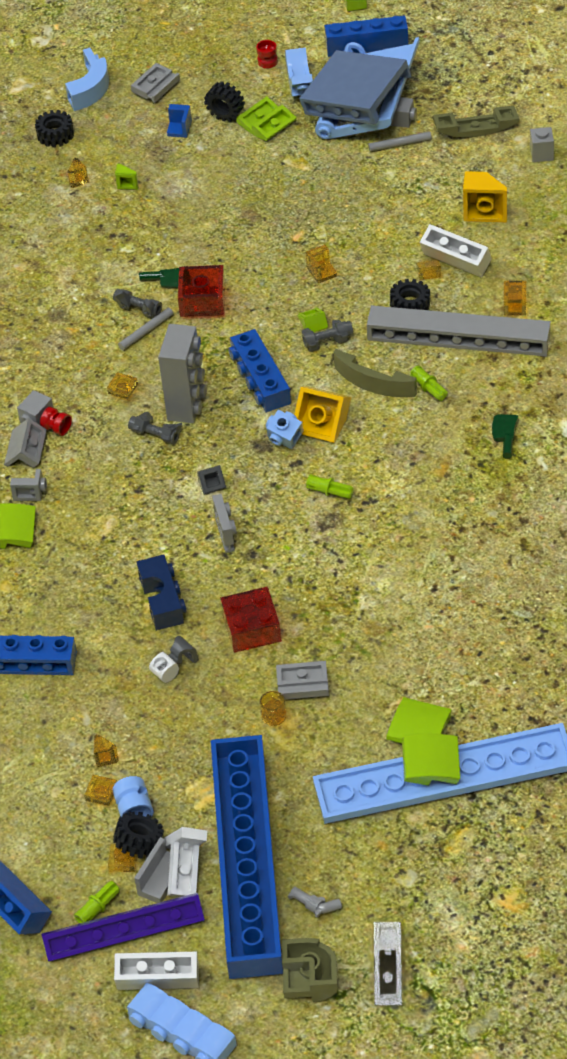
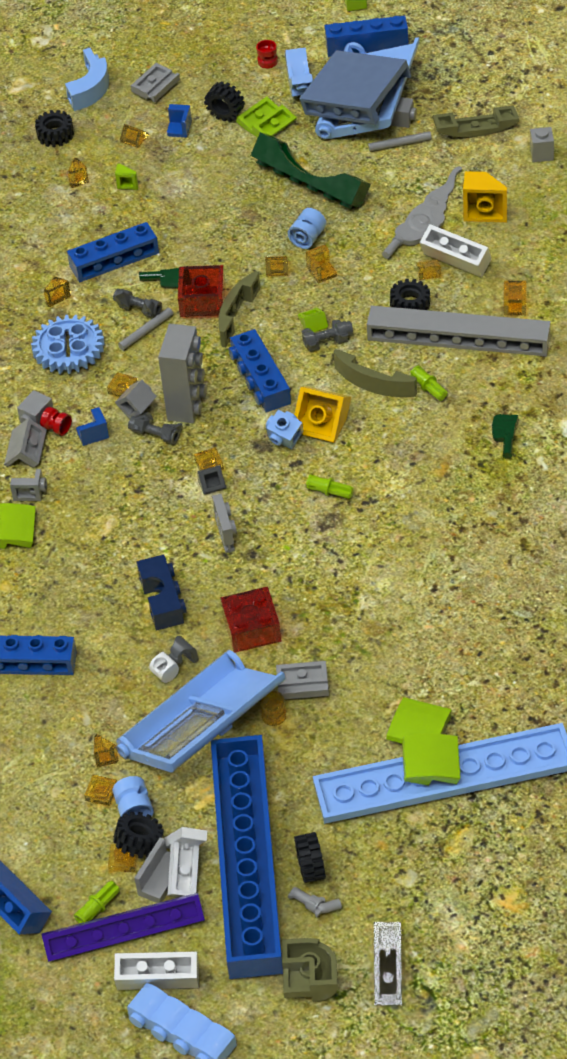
(50, 344): none -> light blue gear
(57, 291): none -> clear yellow slope
(95, 430): none -> blue panel
(113, 252): none -> blue brick
(133, 136): none -> clear yellow slope
(135, 399): none -> light grey brick
(196, 713): none -> light blue piece
(208, 459): none -> clear yellow plate
(243, 291): none -> olive slope
(277, 154): none -> dark green arch
(277, 266): none -> clear yellow slope
(307, 228): none -> light blue wheel
(309, 857): none -> black tyre
(426, 213): none -> light grey piece

